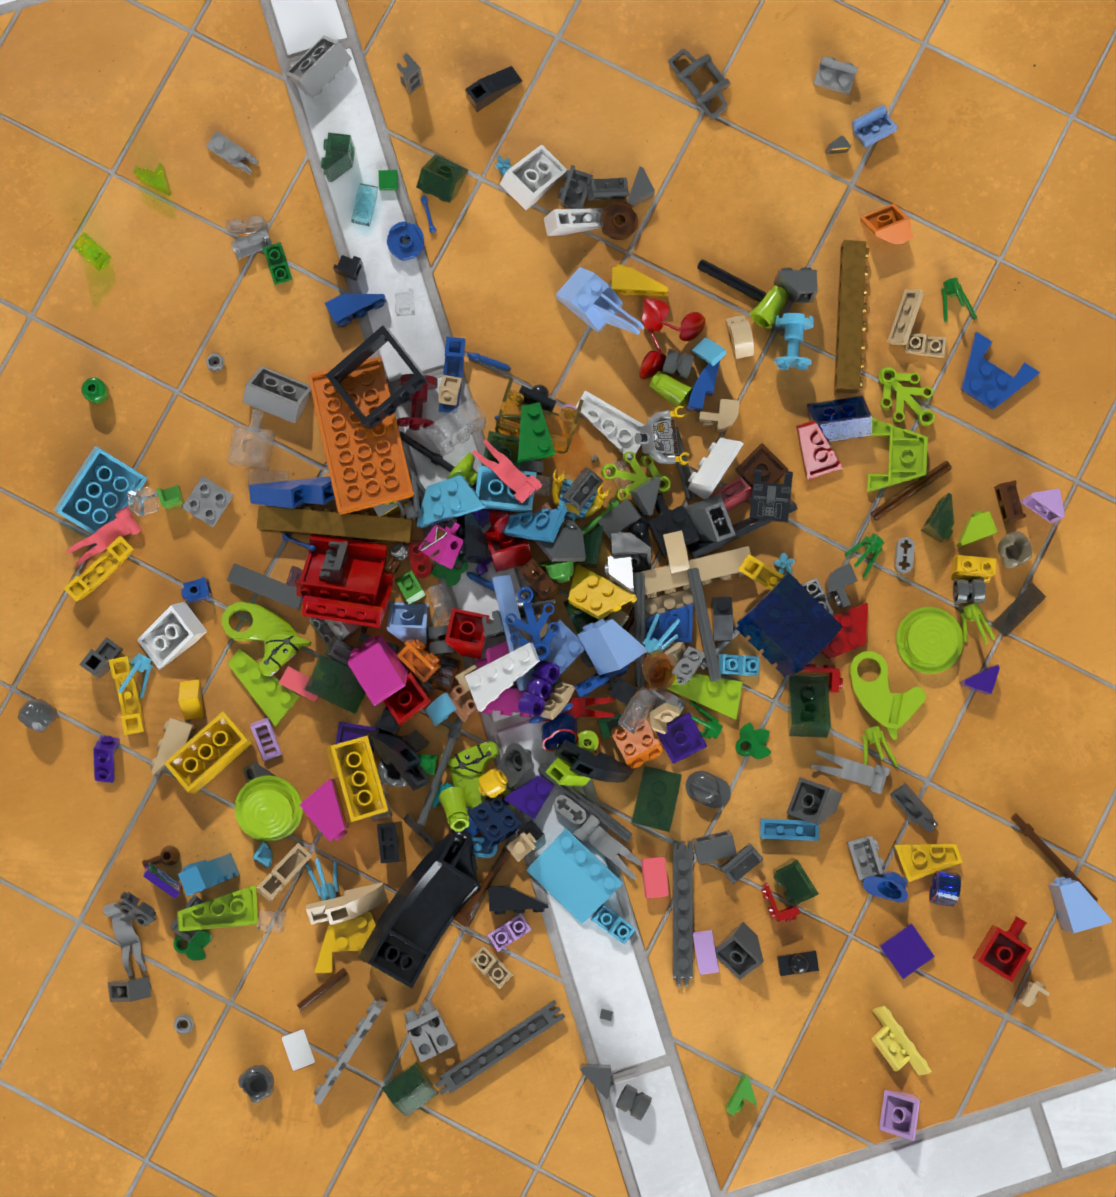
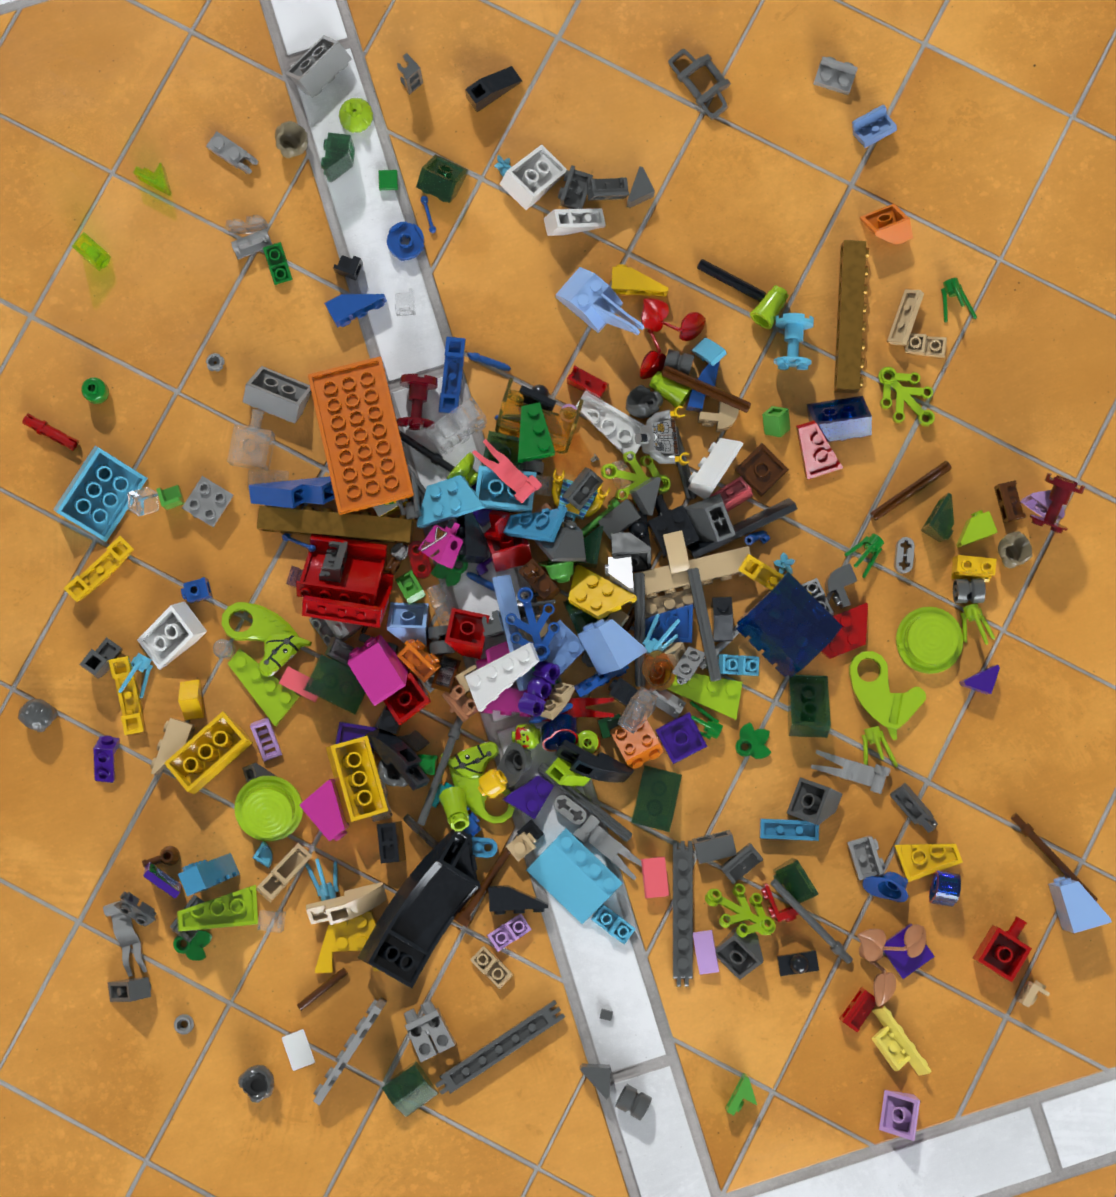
(44, 428): none -> red pin
(108, 533): coral flag -> none
(224, 649): none -> clear wheel
(265, 586): dark grey slope -> none
(291, 139): none -> dark tan hair
(358, 120): none -> lime hair
(360, 355): black window -> none
(365, 204): clear light blue slope -> none
(440, 709): medium azure slope -> none
(449, 390): tan bracket -> none
(494, 821): dark blue bracket -> none
(527, 736): none -> lime head
(586, 382): none -> red hinge
(627, 214): reddish brown plate -> none
(643, 402): none -> dark grey hair
(662, 715): tan bracket -> none
(706, 389): none -> reddish brown axle
(708, 789): dark grey piece -> none
(741, 336): tan brick -> none
(742, 912): none -> lime plant
(760, 535): none -> blue arm
(770, 500): black flag -> none
(776, 421): none -> bright green panel
(799, 284): dark grey slope -> none
(835, 680): red bracket -> none
(836, 947): none -> dark grey bar
(840, 145): dark grey slope -> none
(858, 1009): none -> red hinge
(872, 949): none -> nougat plant
(906, 456): lime wing -> none
(988, 382): blue wing -> none
(1018, 610): clear smoke tile -> none
(1059, 496): none -> dark red piece

